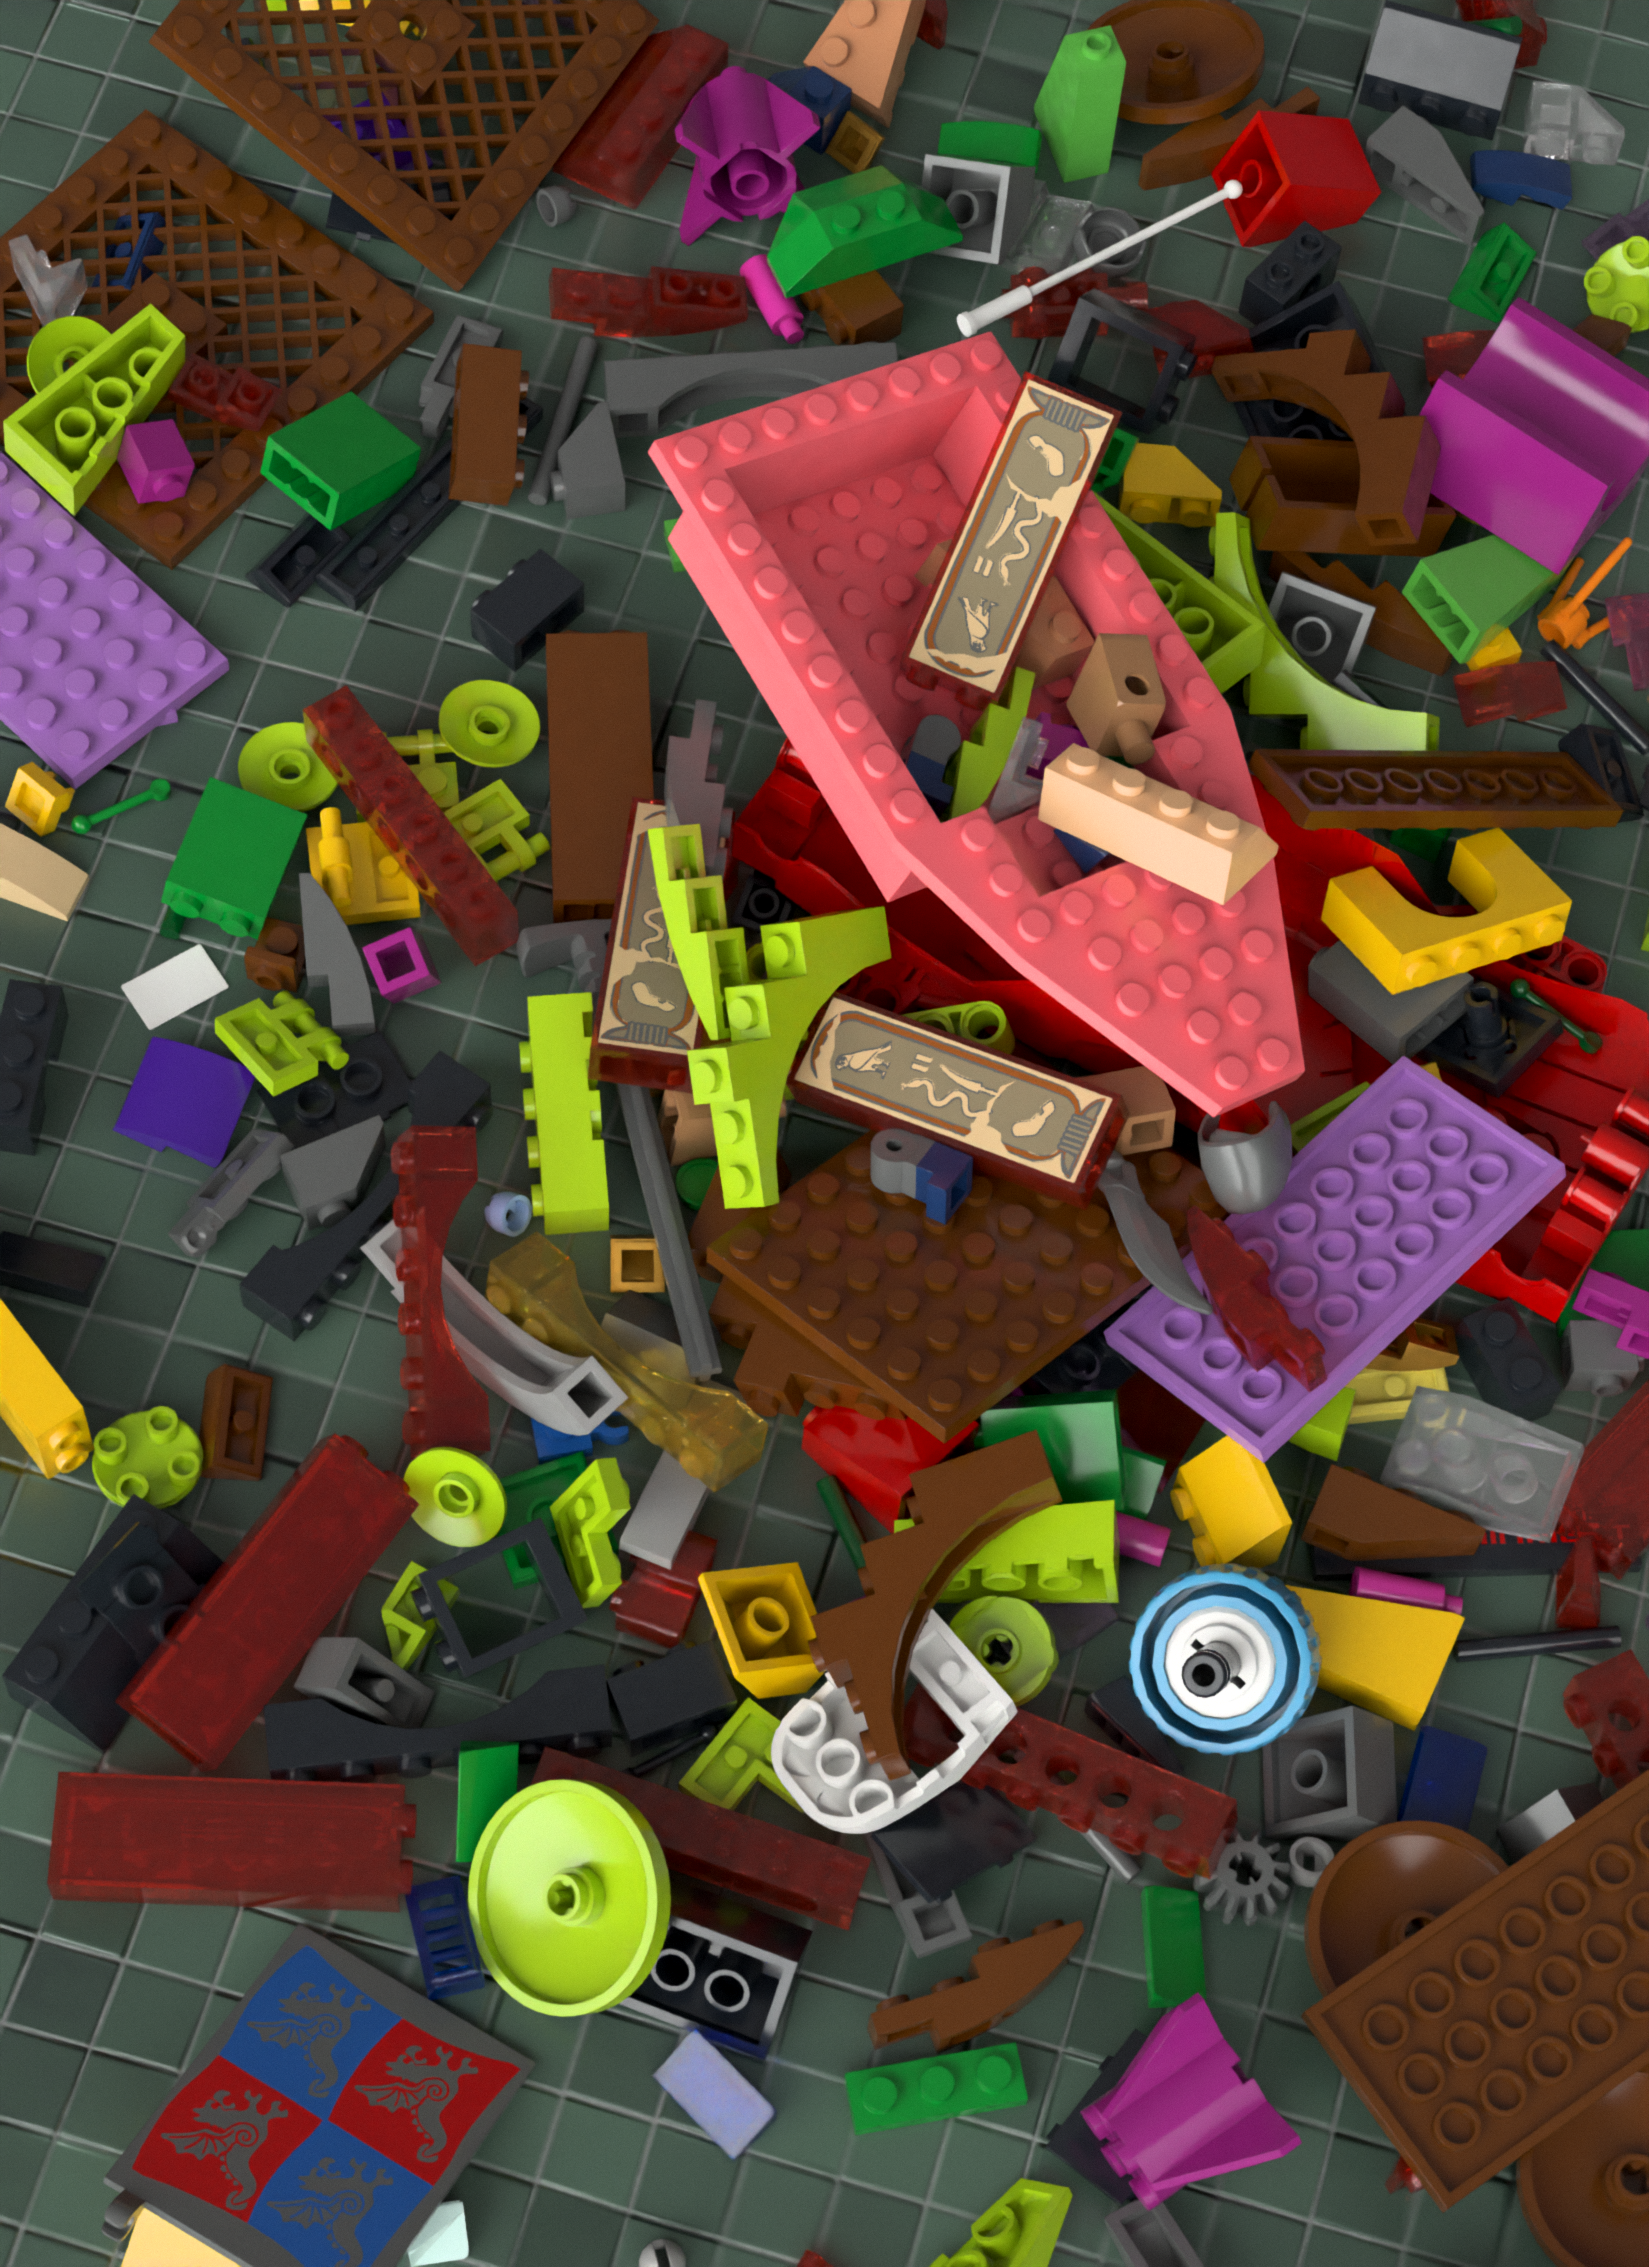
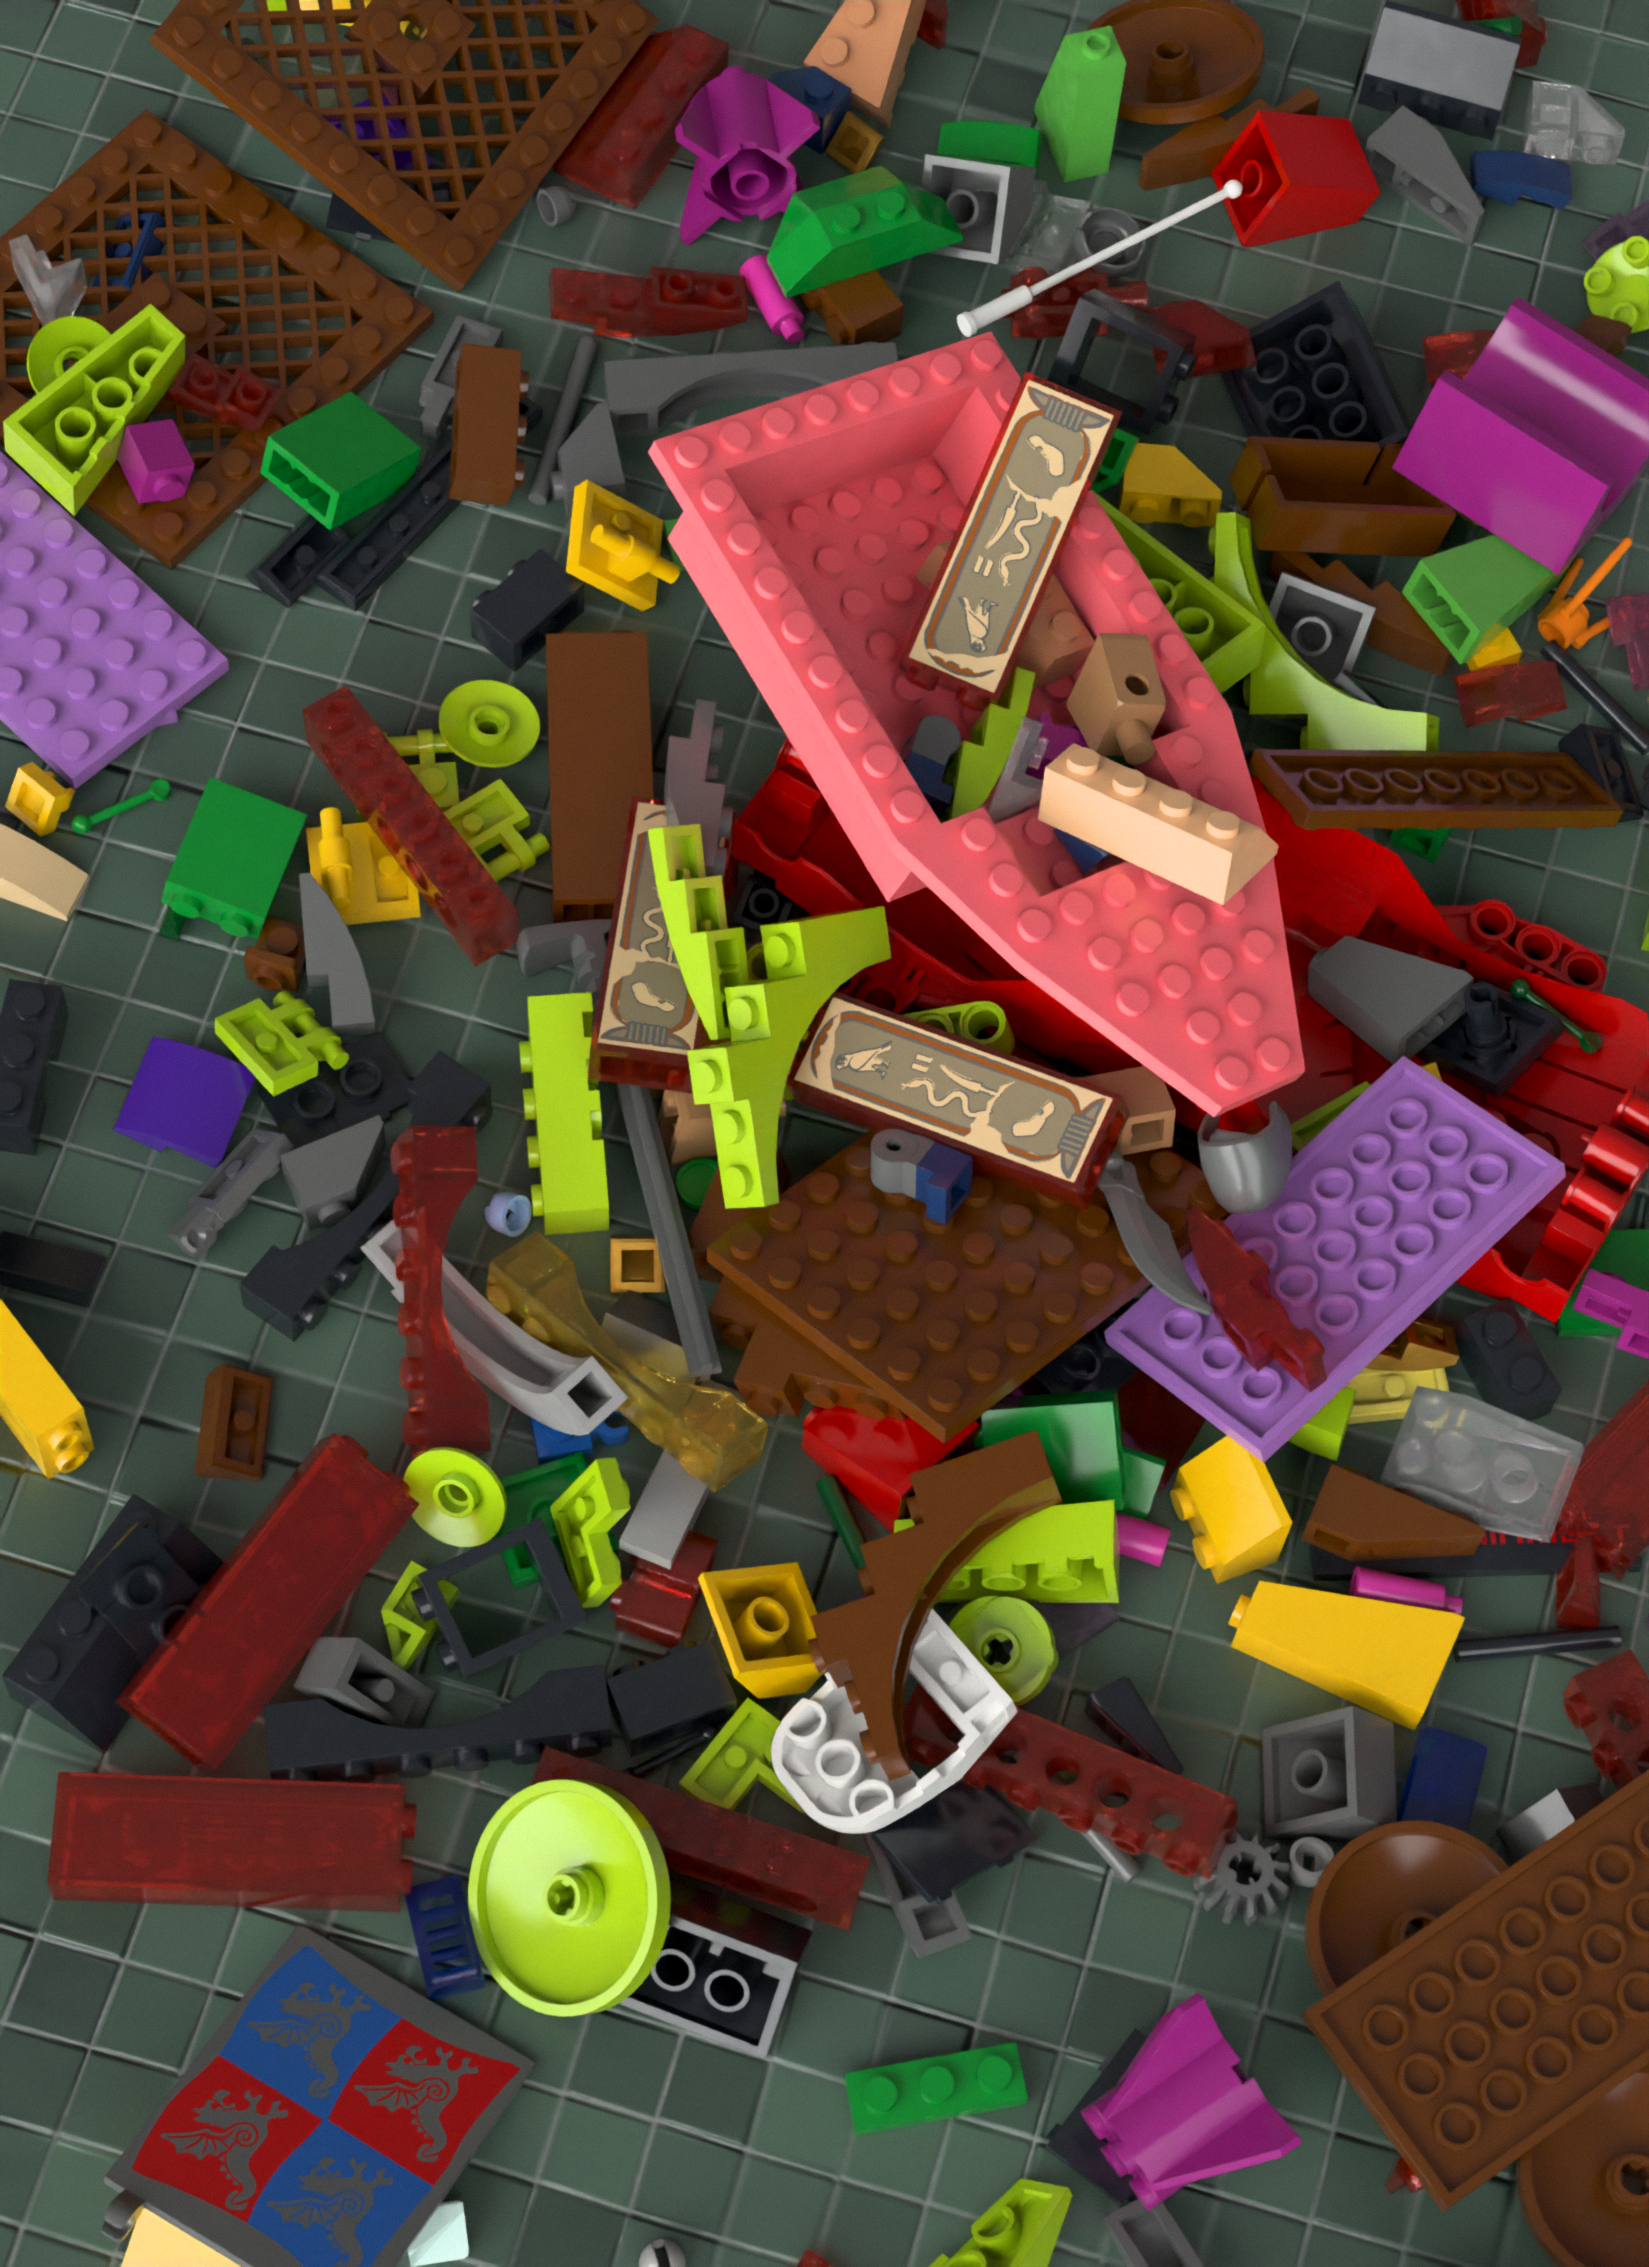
(147, 1457): lime dish -> none
(174, 986): white sticker -> none
(282, 751): lime dish -> none
(401, 965): magenta brick -> none
(484, 1784): green slope -> none
(617, 547): none -> yellow plate
(715, 2094): clear blue slope -> none
(1001, 1984): reddish brown slope -> none
(1172, 1945): green slope -> none
(1225, 1659): dark azure wheel -> none
(1290, 274): black brick -> none
(1333, 379): reddish brown arch -> none
(1412, 947): yellow arch -> none
(1493, 273): green slope -> none
(1592, 1360): dark grey brick -> none

